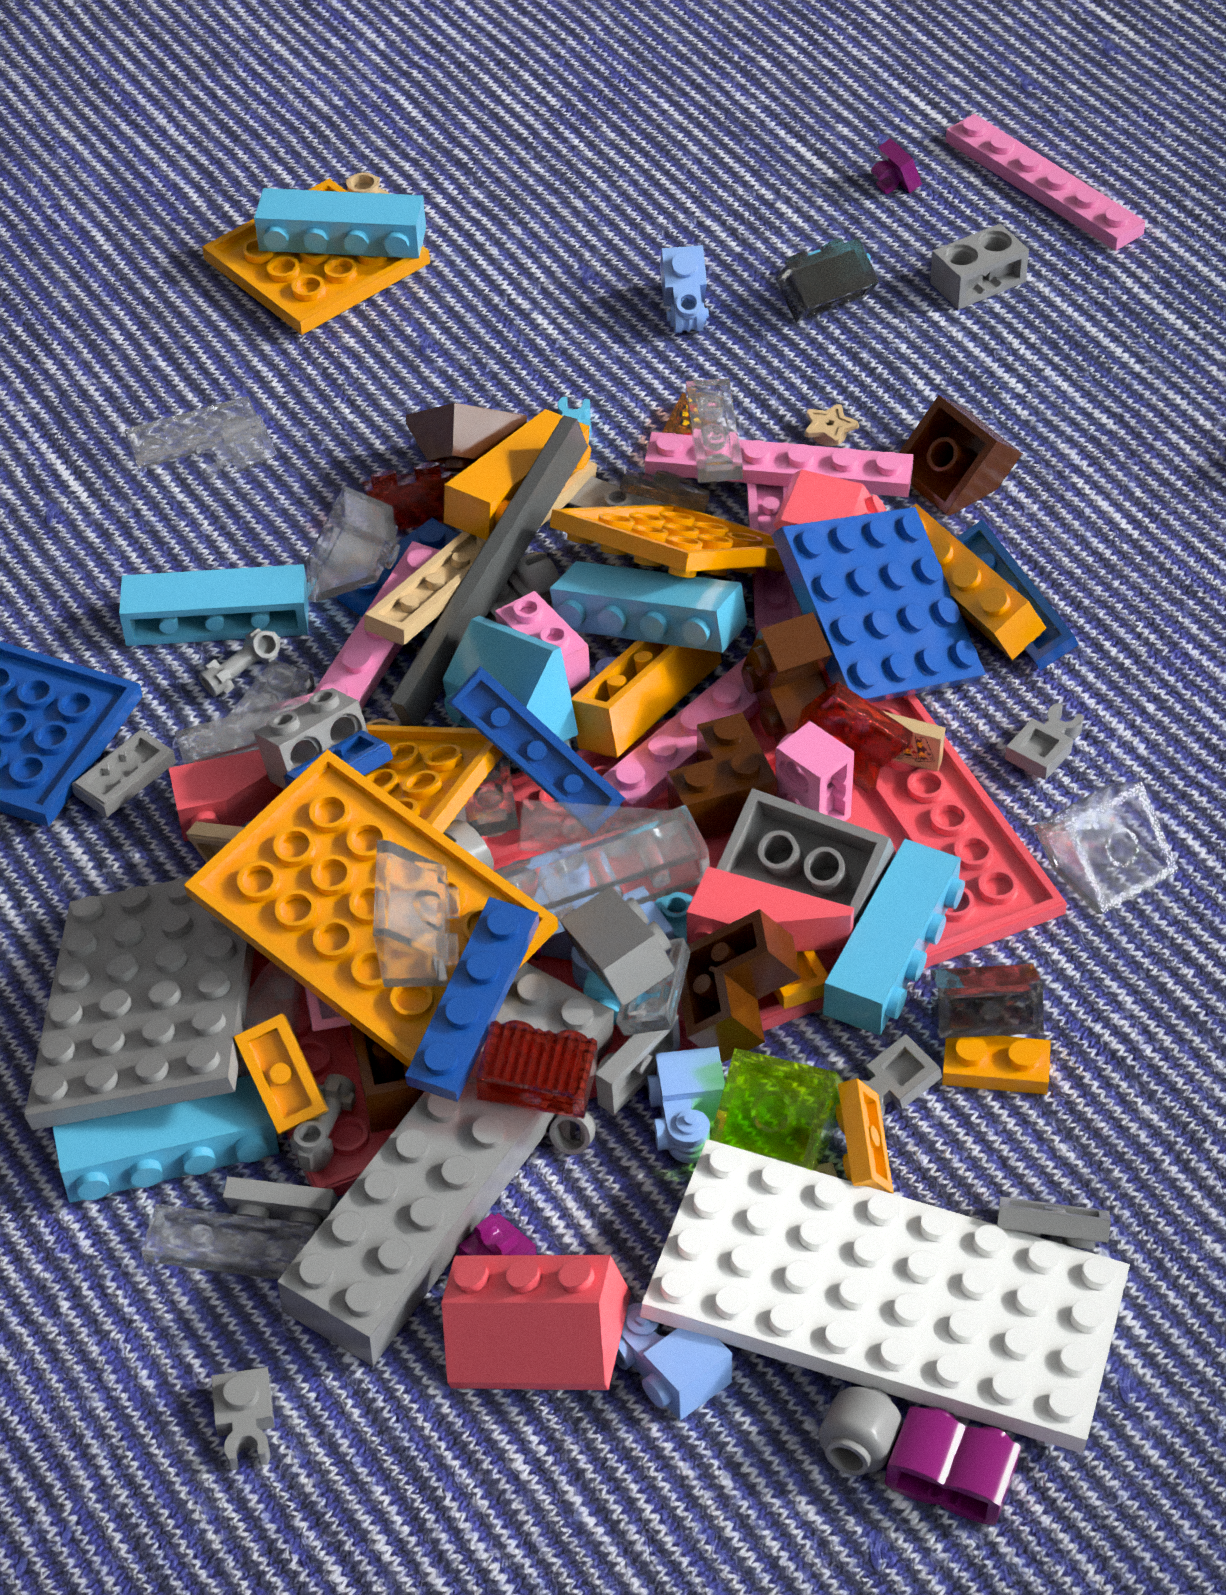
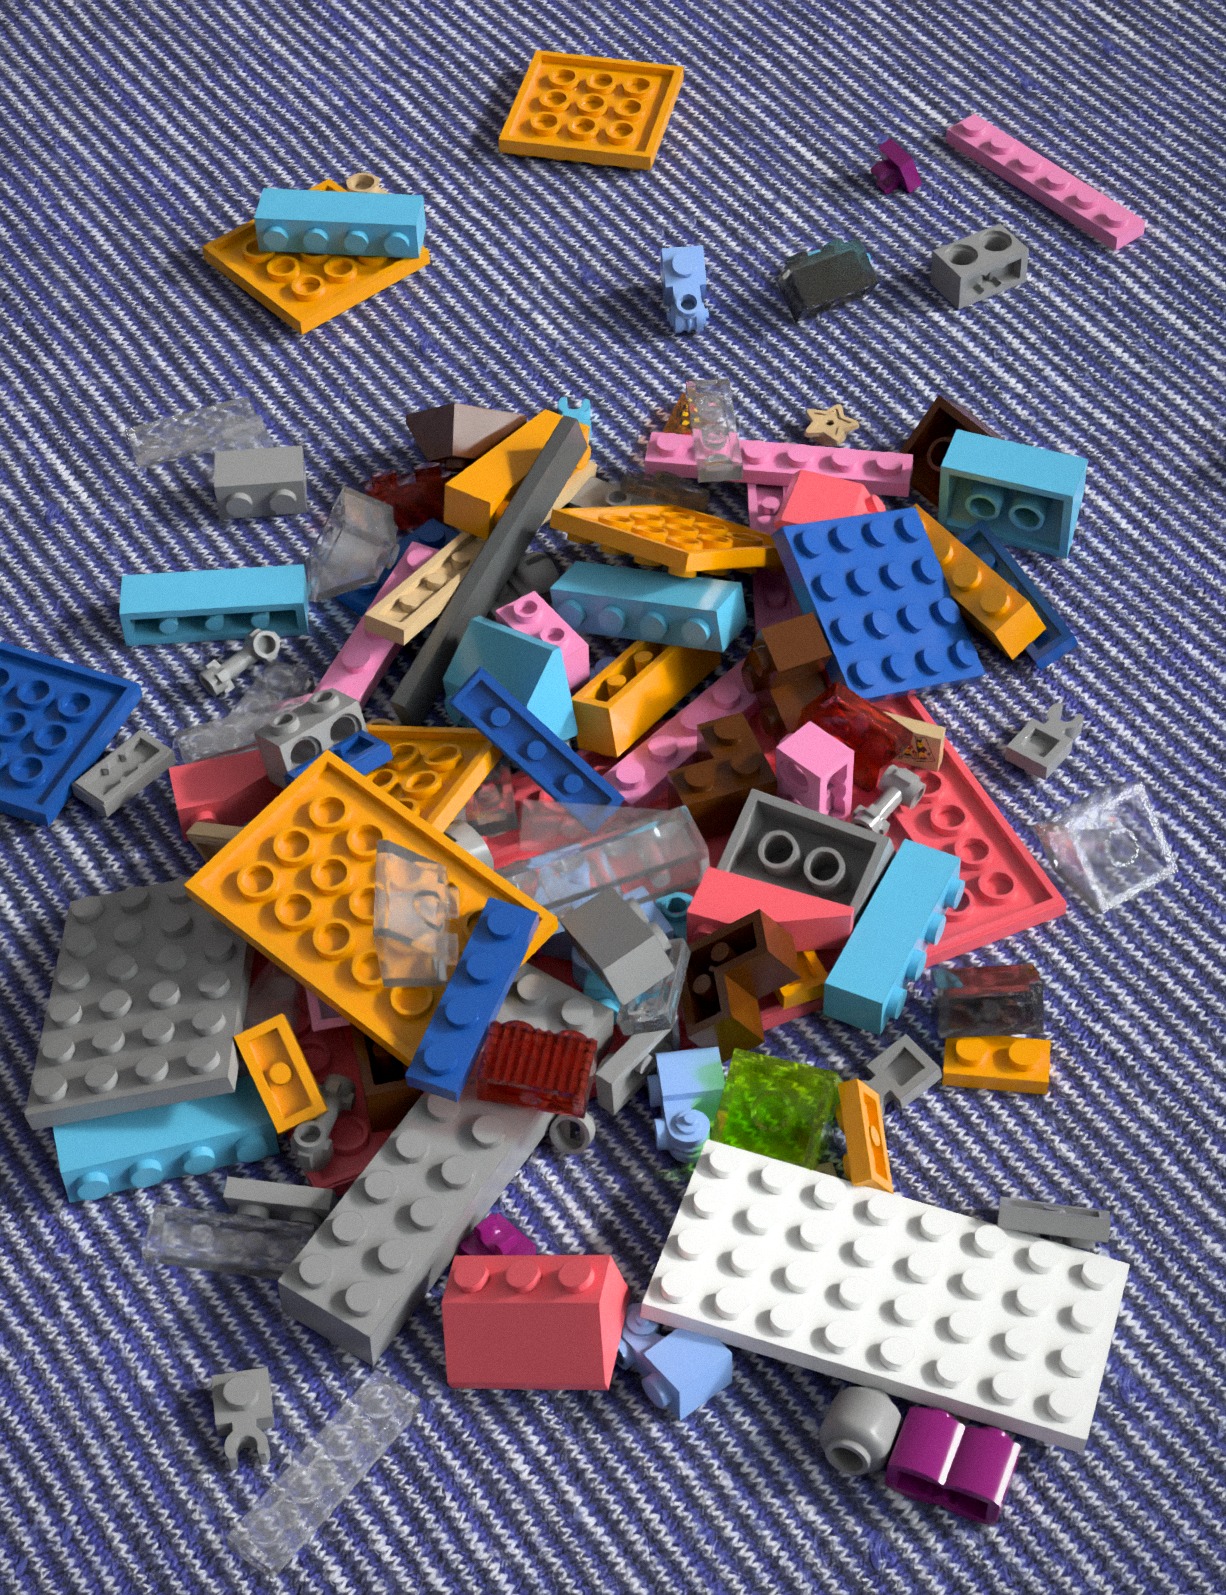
(260, 482): none -> light grey brick
(323, 1474): none -> clear plate
(592, 110): none -> light orange plate
(898, 787): none -> light grey bar
(1019, 491): none -> medium azure slope

